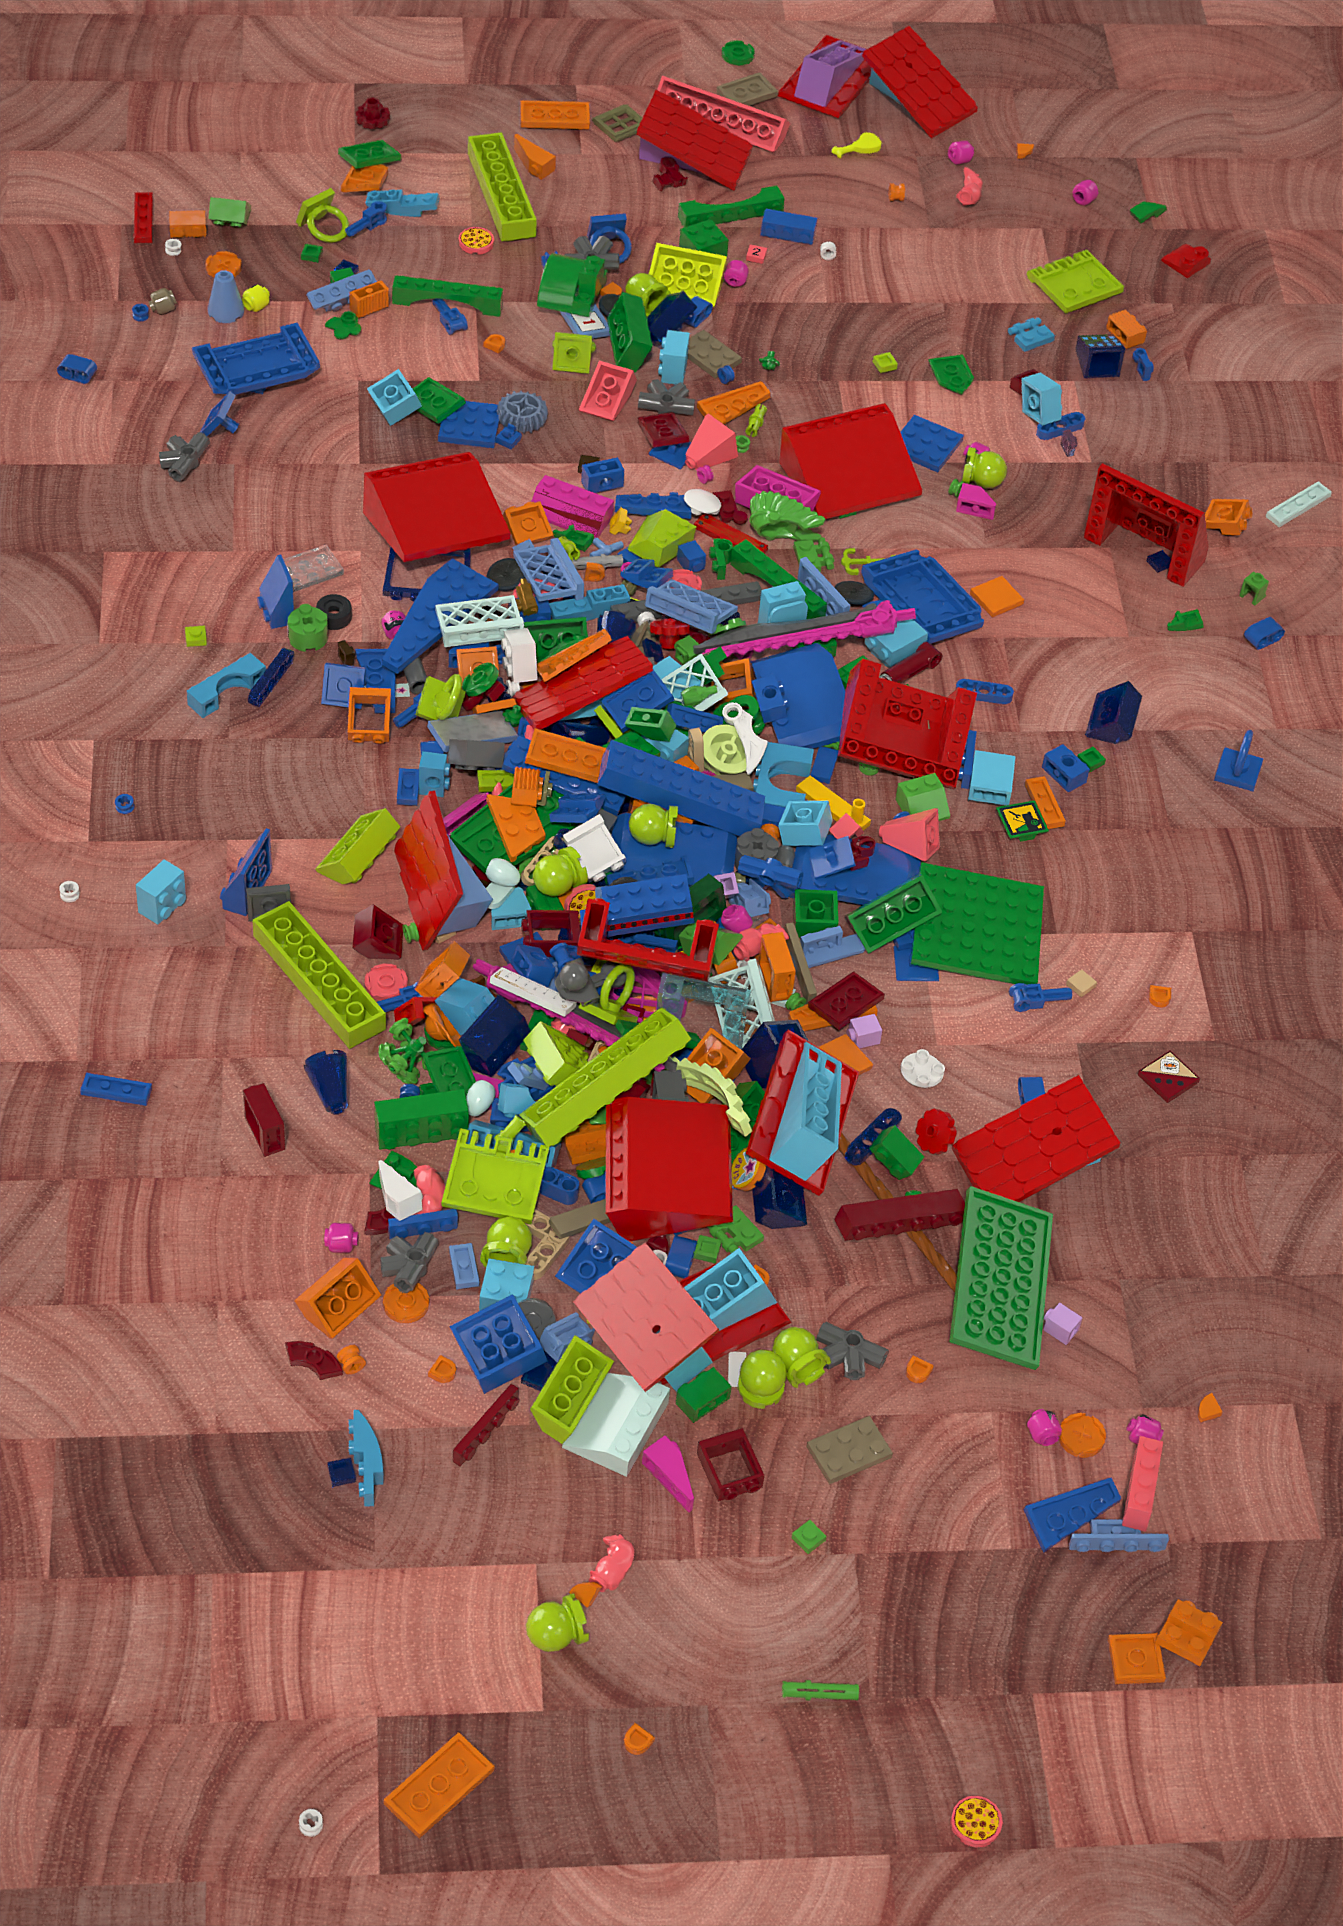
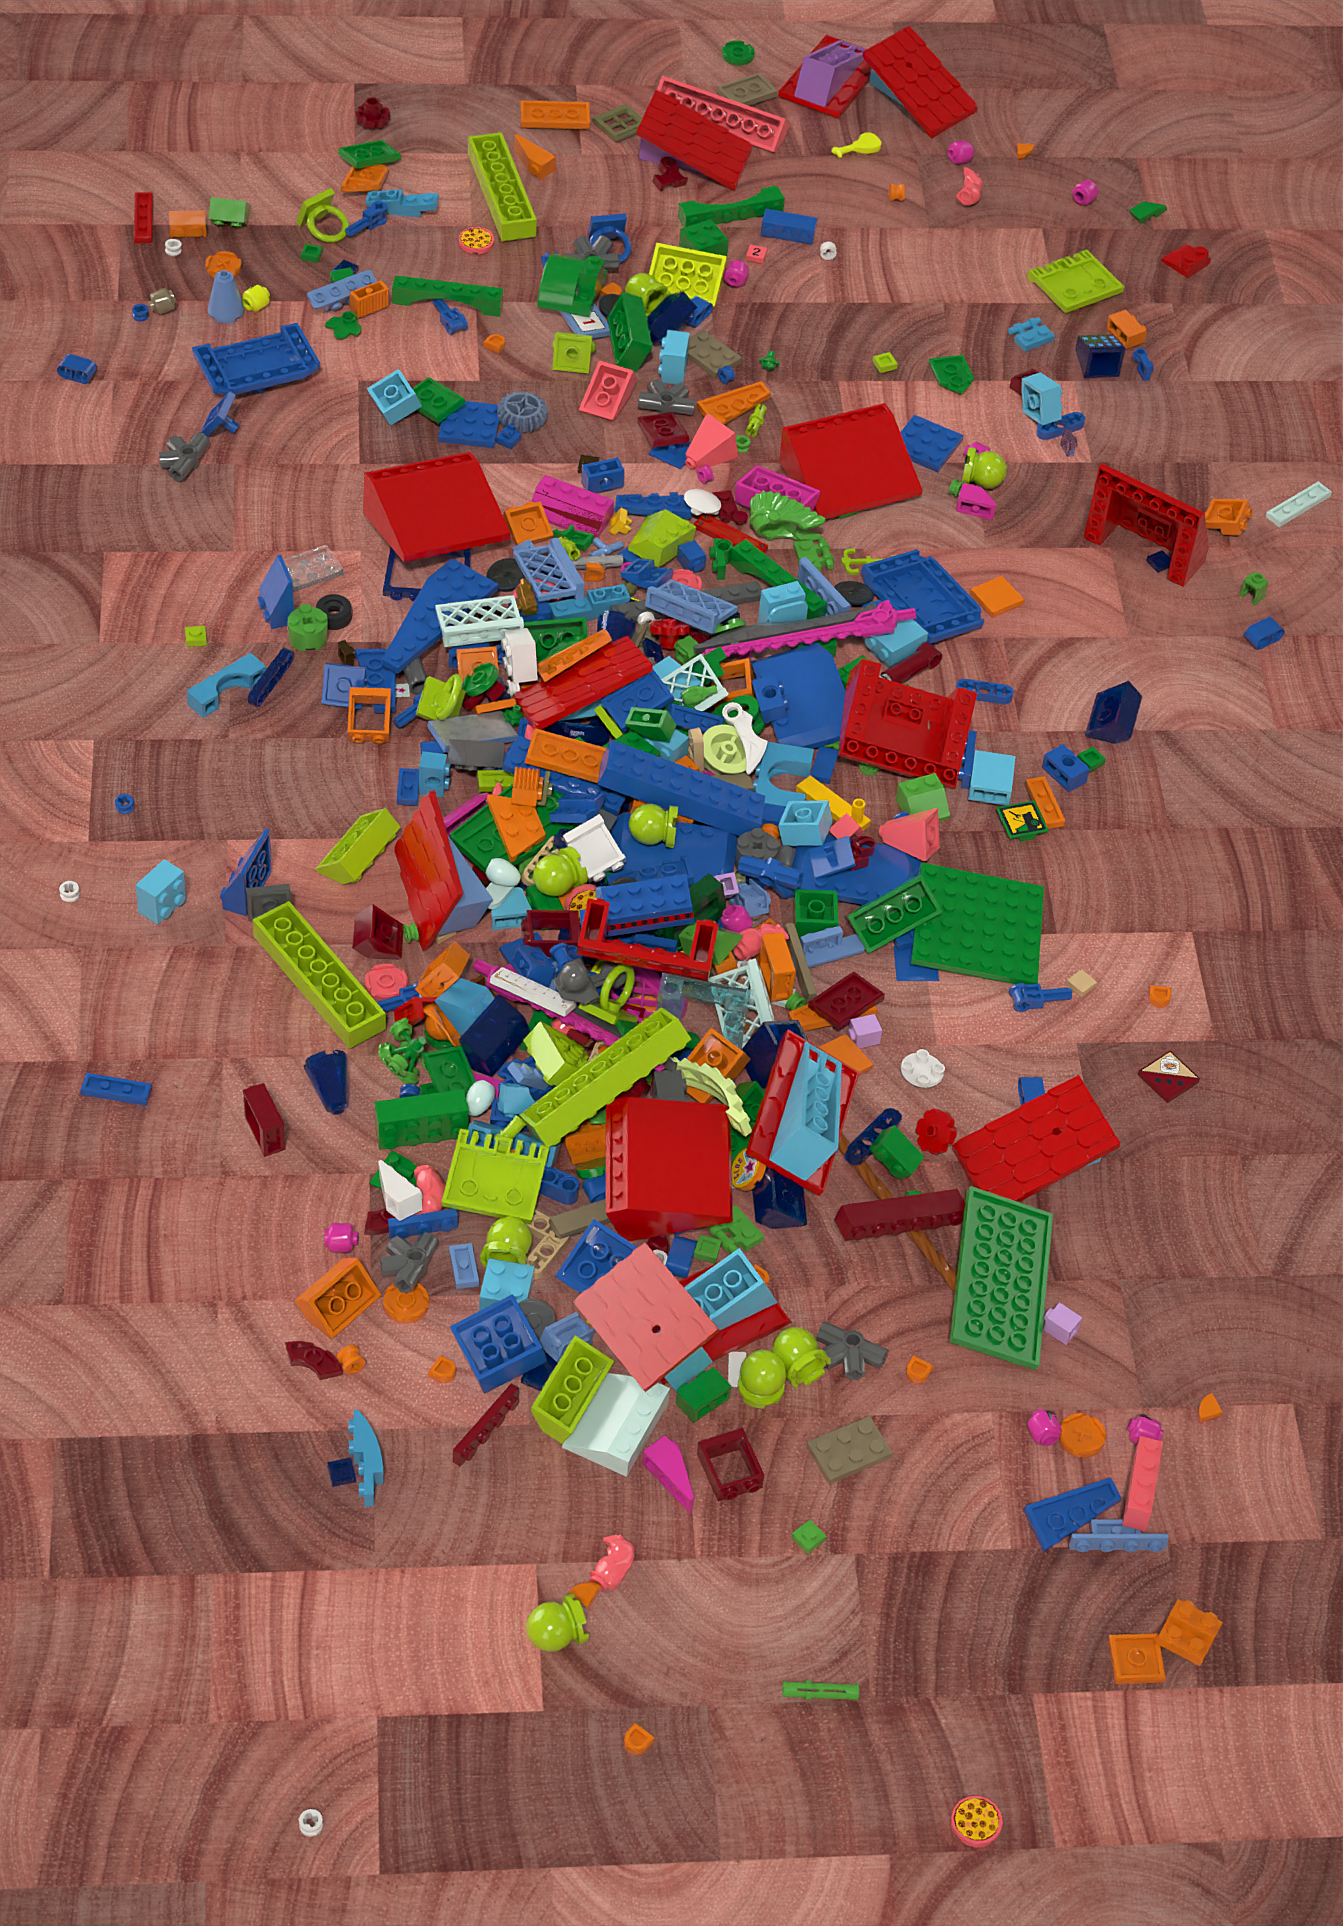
(391, 623): dark pink head -> none
(438, 1785): orange plate -> none
(1186, 621): green slope -> none
(1239, 767): blue tile -> none

